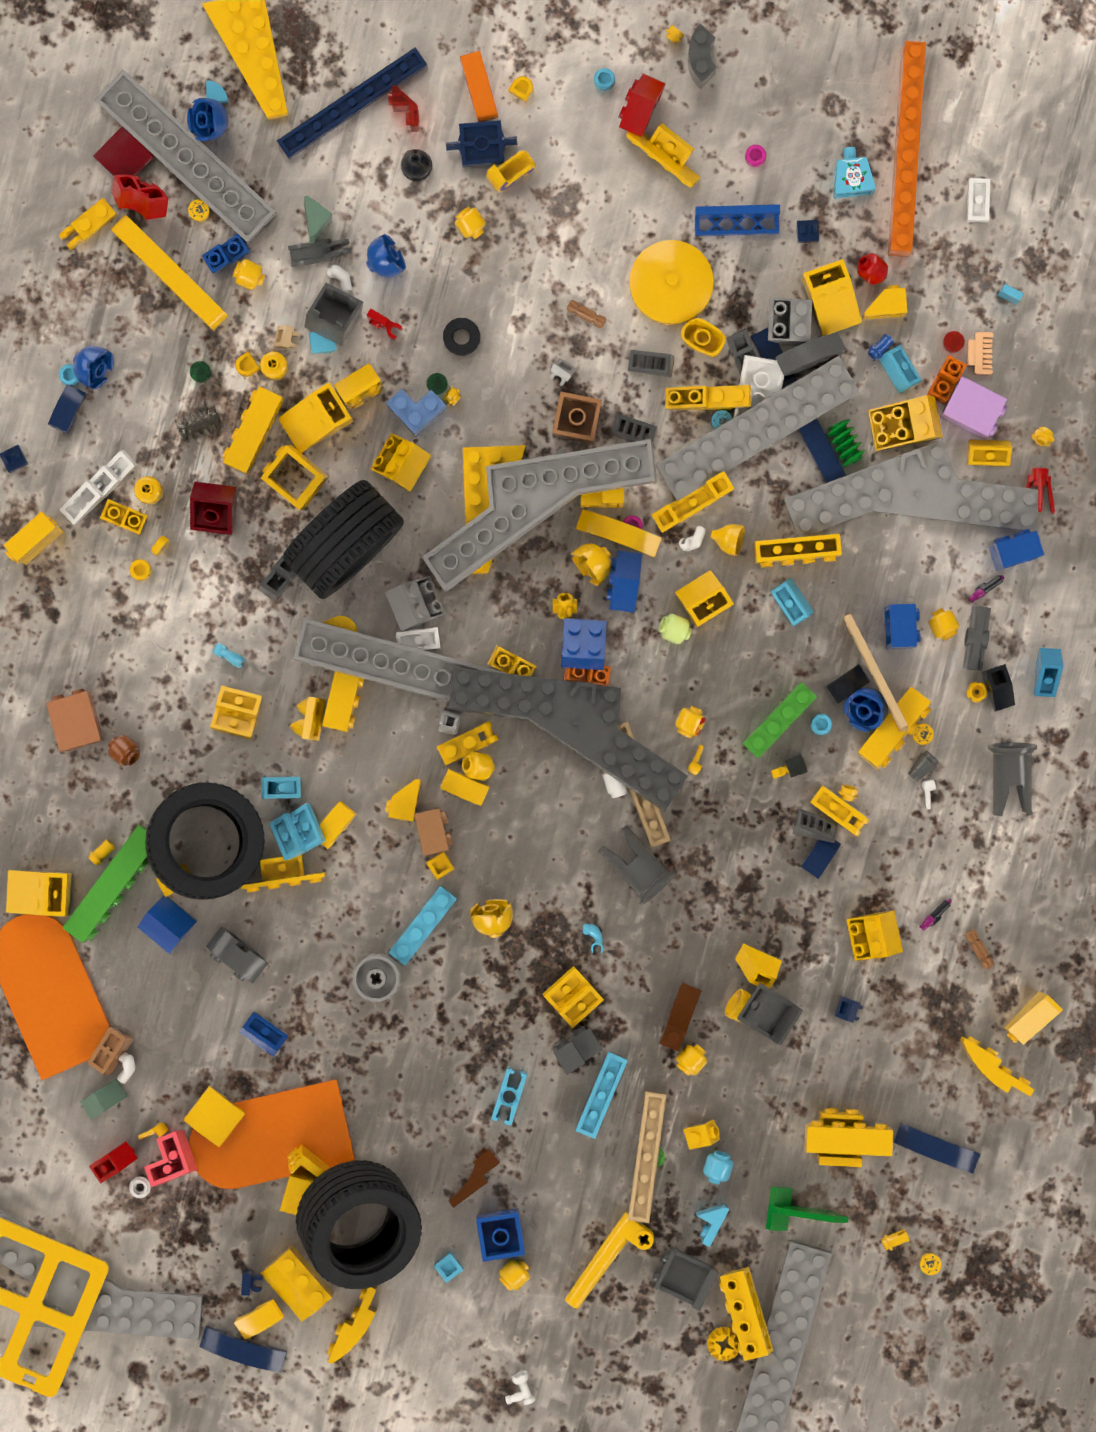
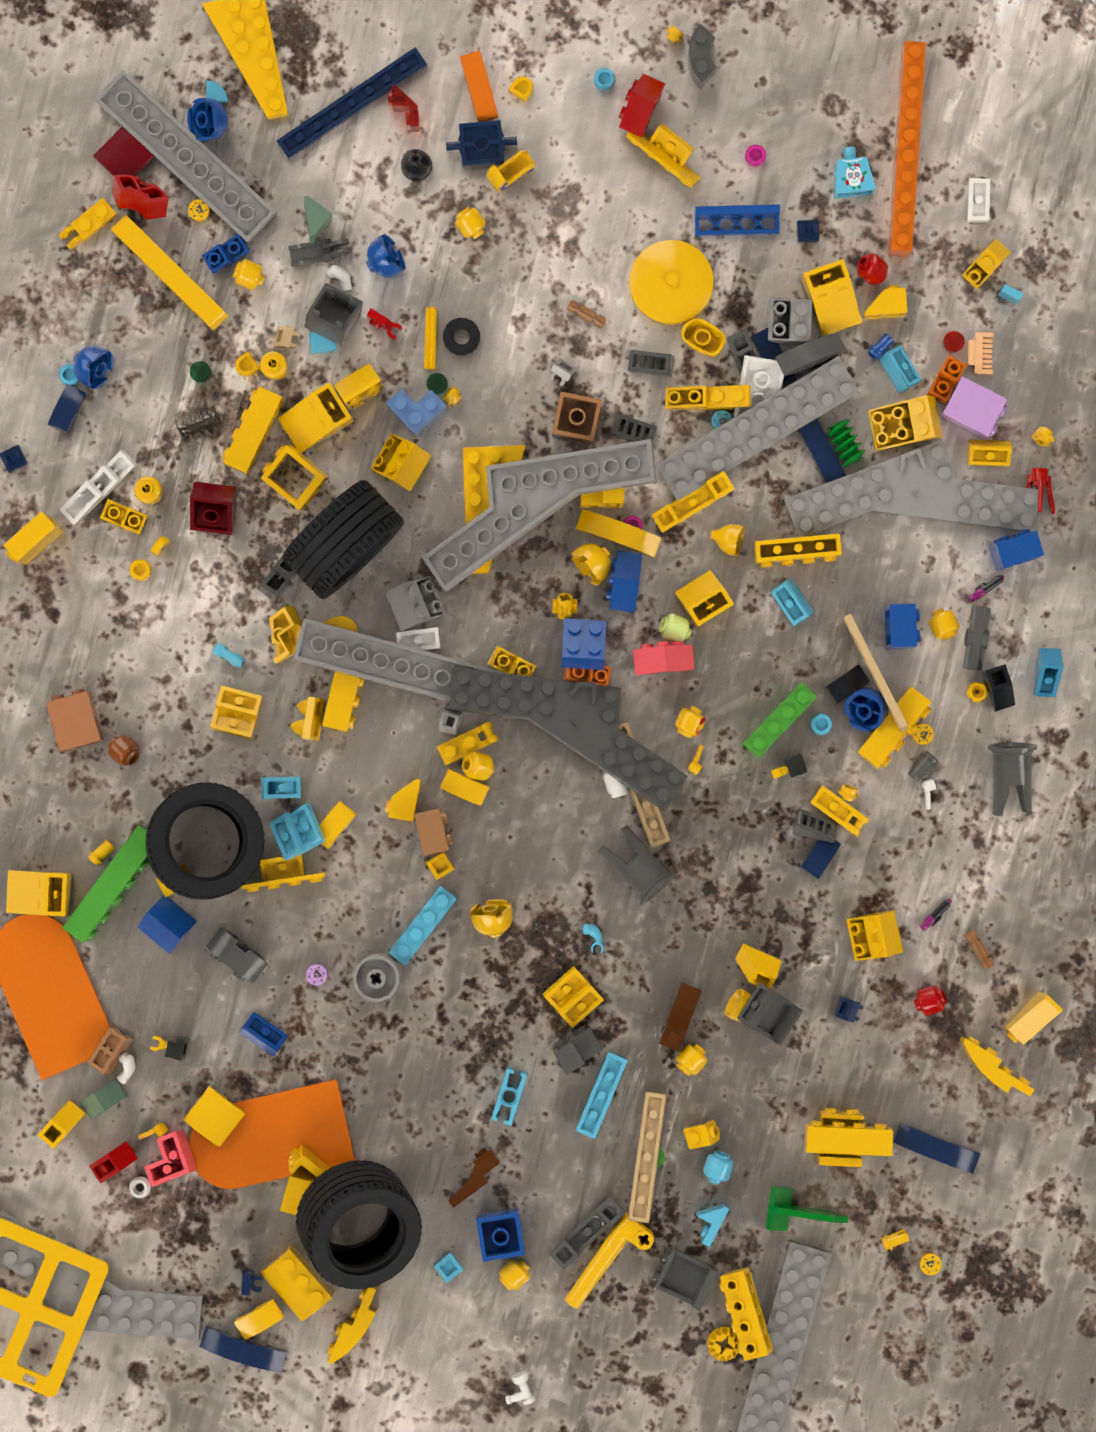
(61, 1124): none -> yellow slope
(174, 1048): none -> pearl dark grey piece
(285, 632): none -> yellow slope
(316, 974): none -> lavender tile
(430, 338): none -> yellow axle
(586, 1232): none -> dark grey slope
(663, 658): none -> coral brick
(694, 541): white arm -> none
(930, 1000): none -> red head
(986, 263): none -> yellow slope

